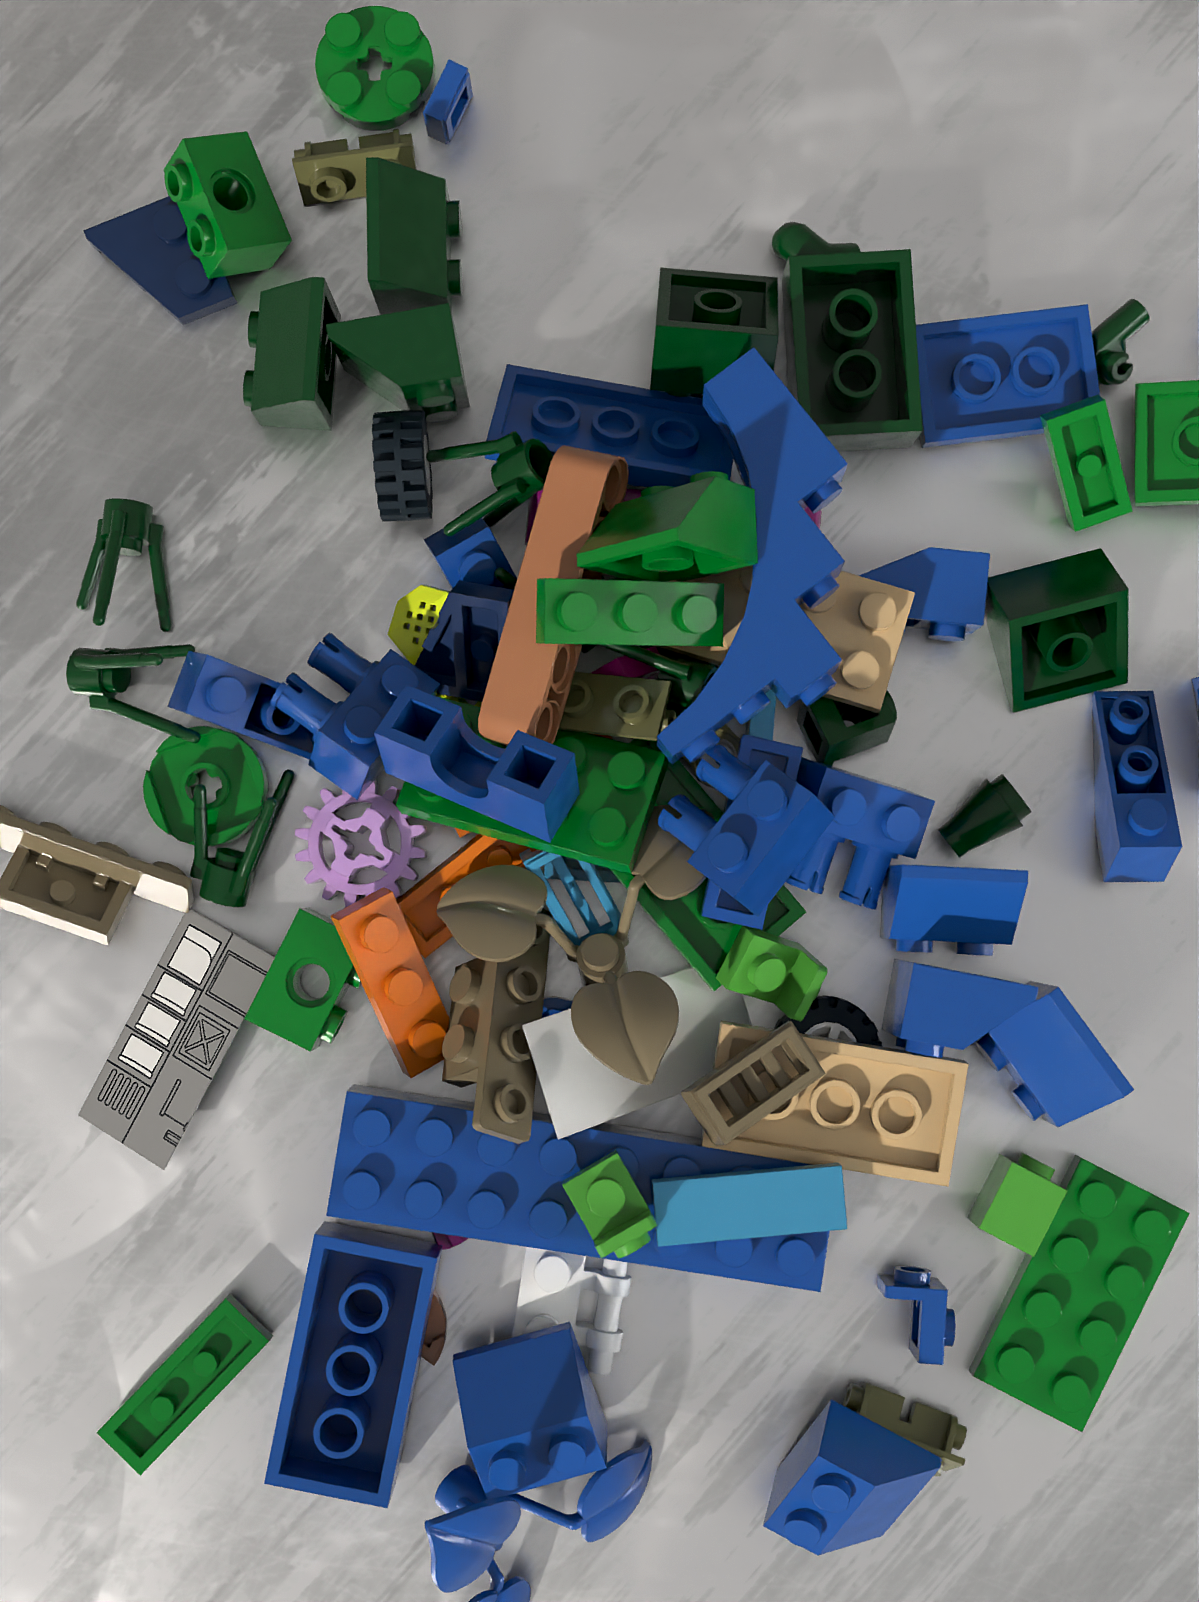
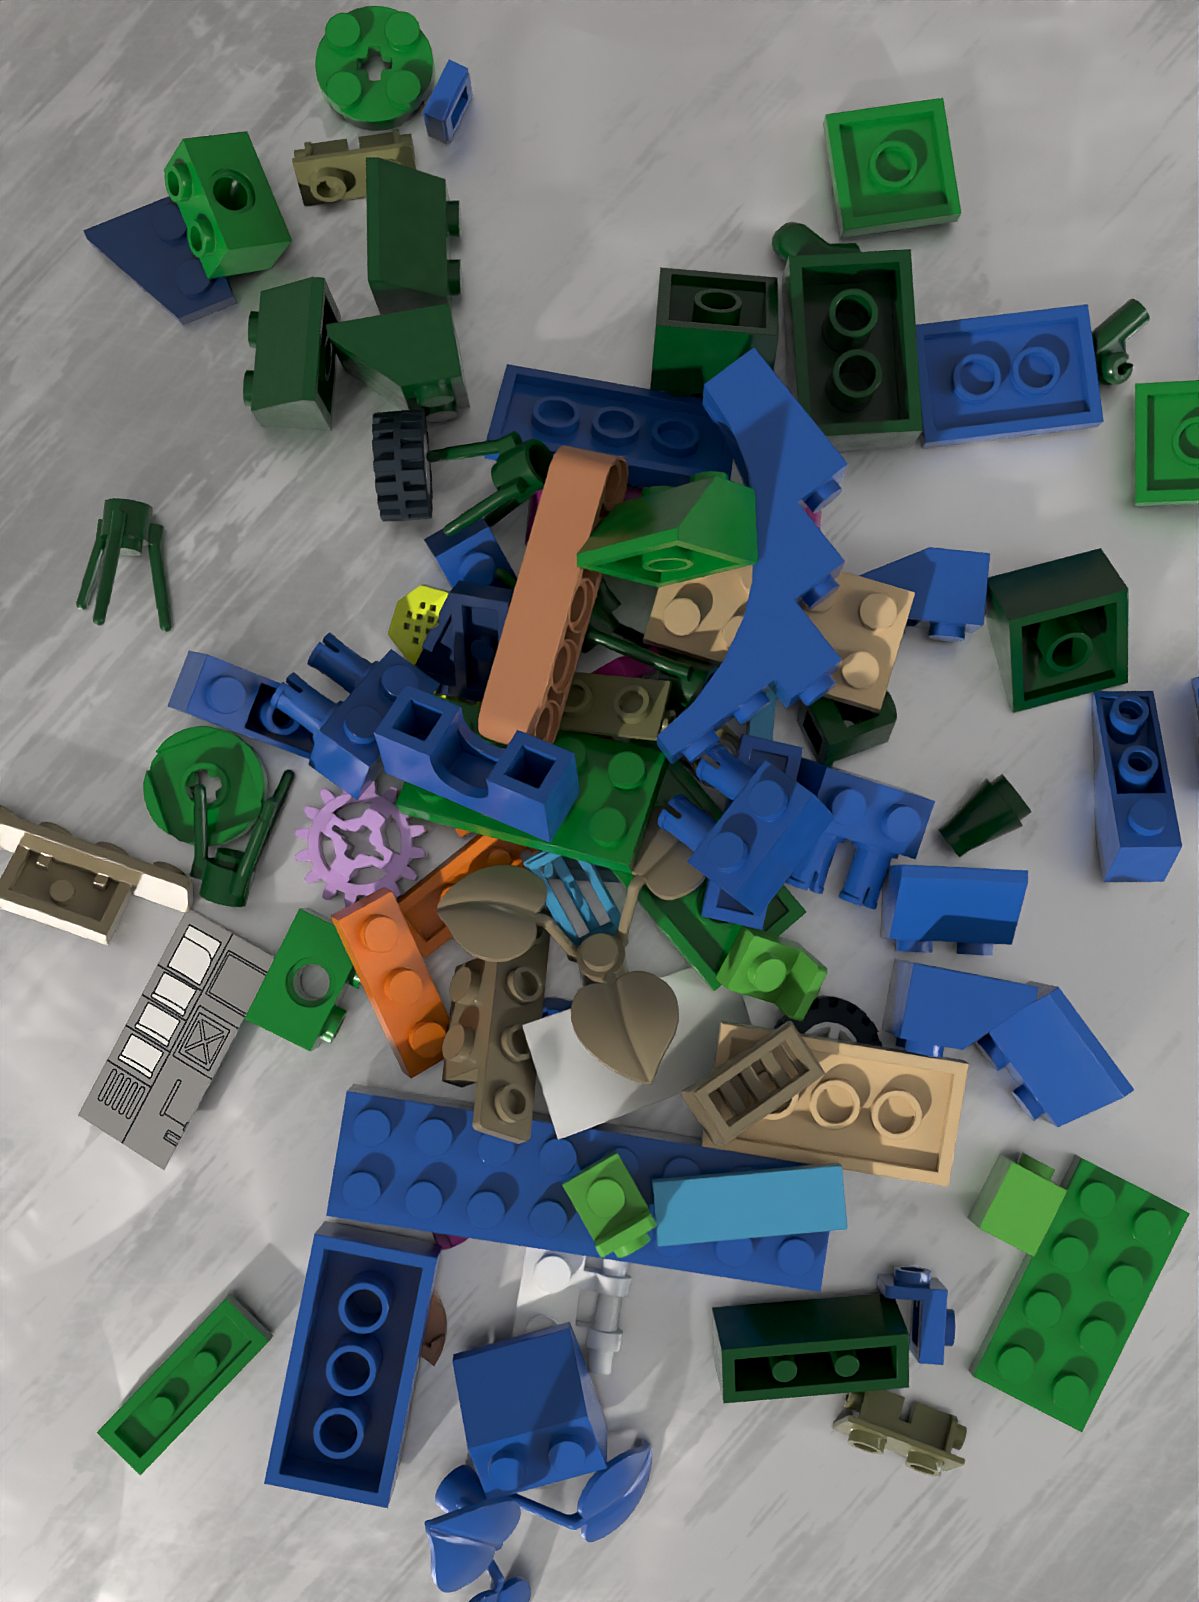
(108, 672): dark green plant -> none
(629, 612): green plate -> none
(810, 1348): none -> dark green brick
(845, 1482): blue slope -> none
(892, 167): none -> green plate
(1086, 462): green plate -> none

